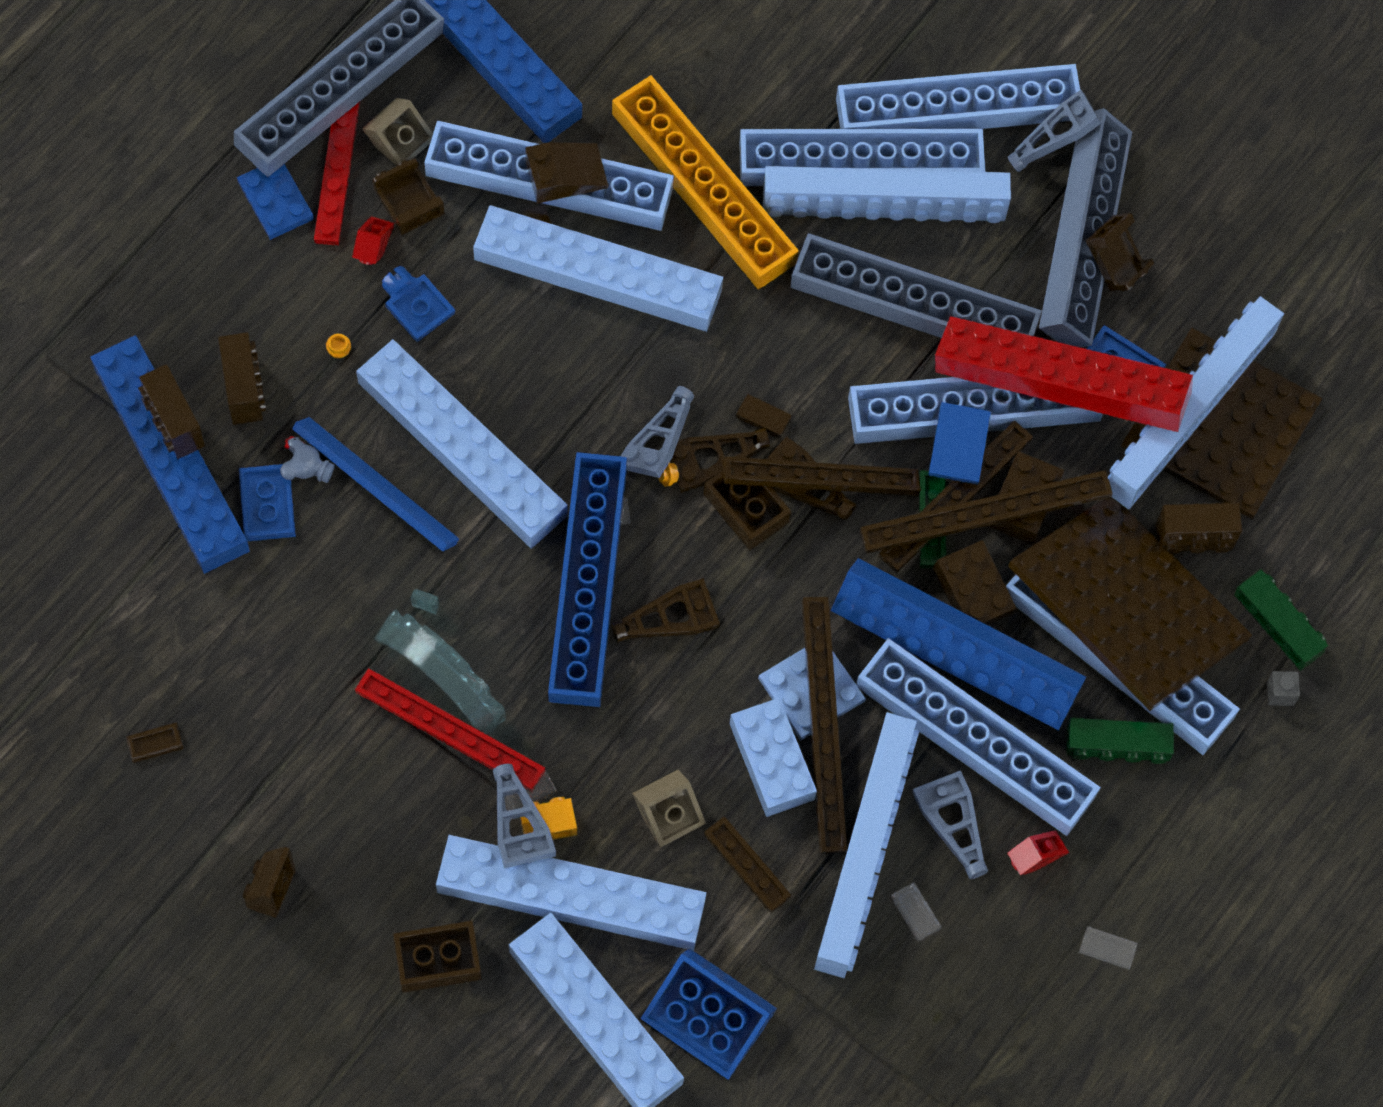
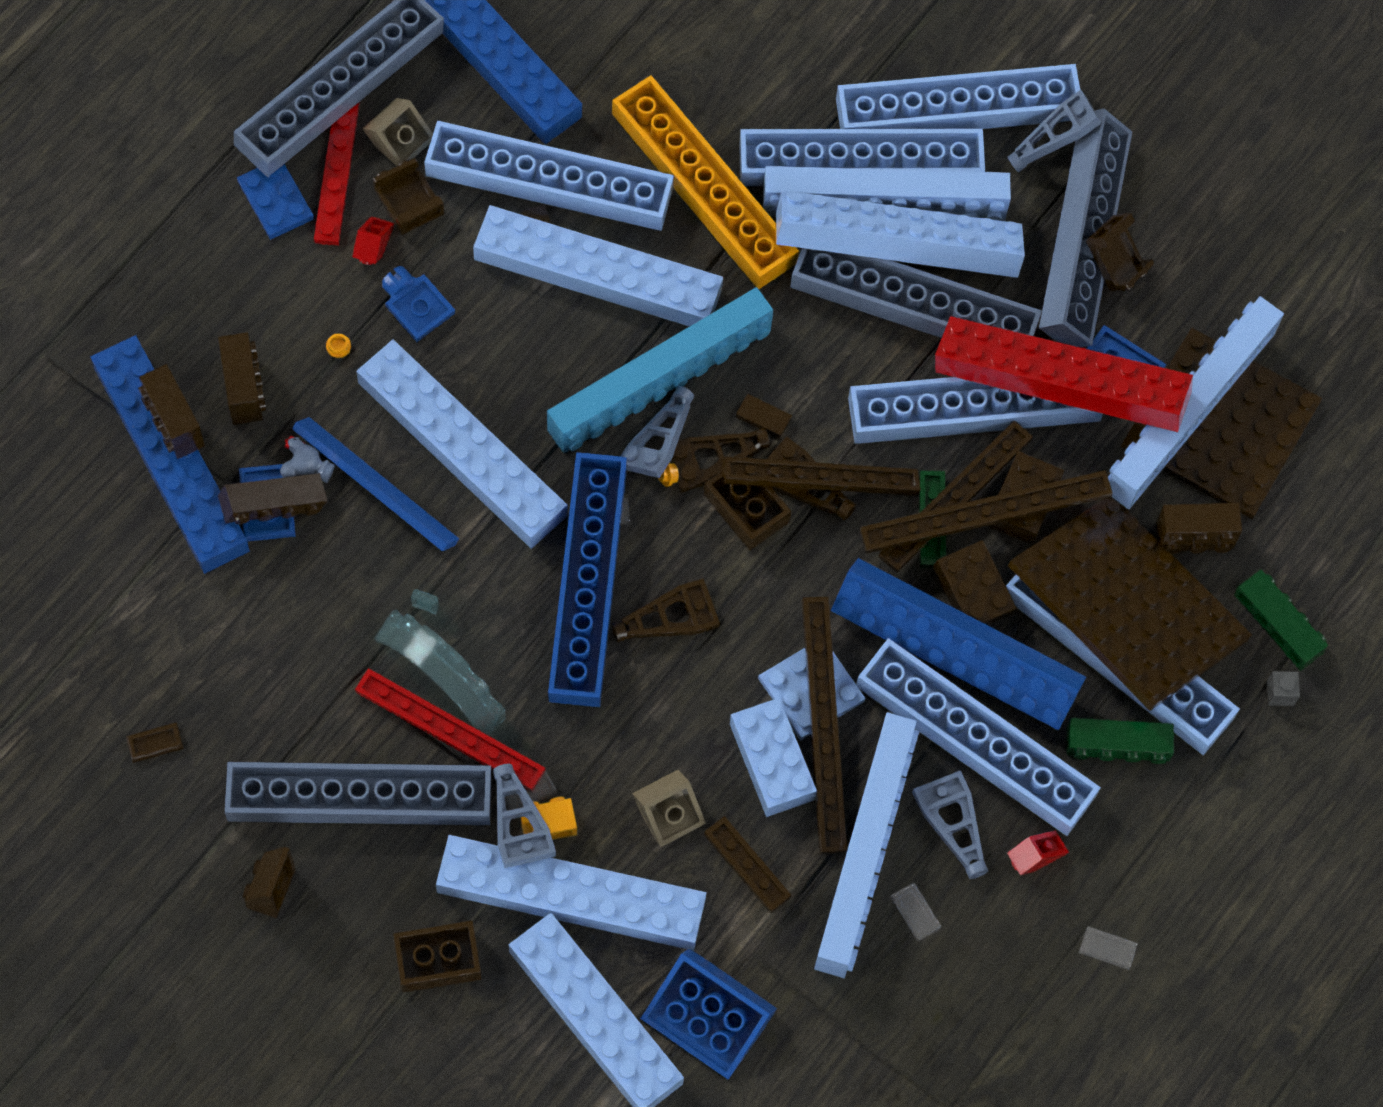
(272, 498): none -> dark brown brick
(358, 793): none -> sand blue brick
(564, 170): dark brown slope -> none
(659, 371): none -> dark azure brick
(899, 234): none -> light blue brick
(959, 443): blue tile -> none

